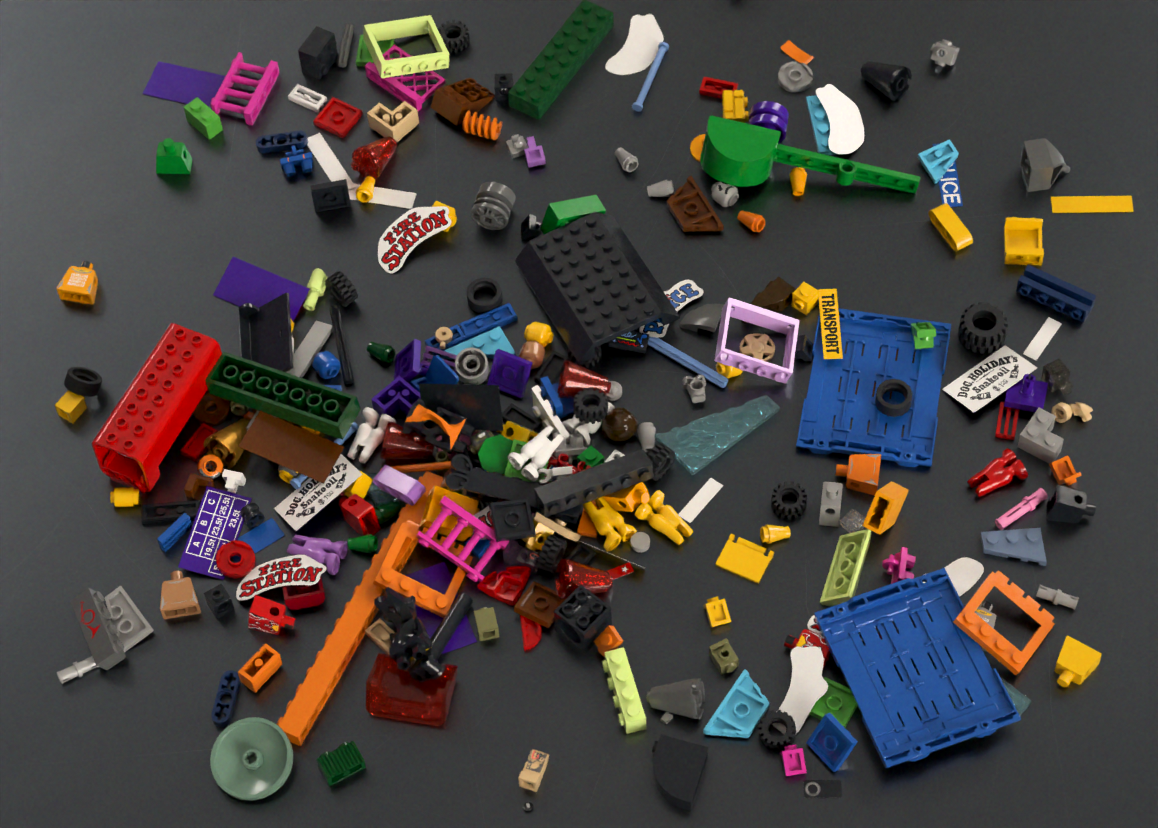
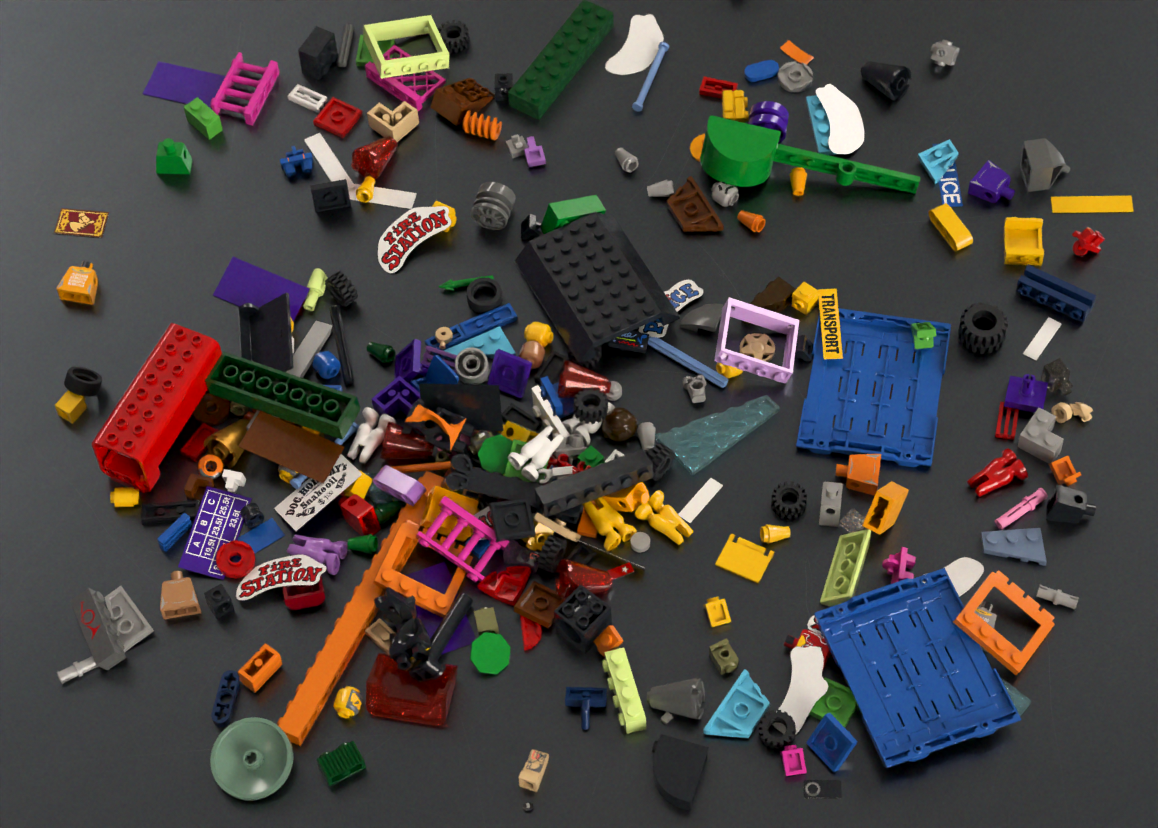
(81, 222): none -> sticker
(268, 139): dark blue beam -> none
(269, 616): red torso -> none
(348, 702): none -> yellow head
(460, 283): none -> green piece
(490, 653): none -> green piece
(585, 698): none -> dark blue plate
(761, 70): none -> blue tile
(891, 409): black tyre -> none
(989, 378): white sticker -> none
(991, 183): none -> dark purple torso
(1075, 662): yellow torso -> none
(1087, 241): none -> red hips

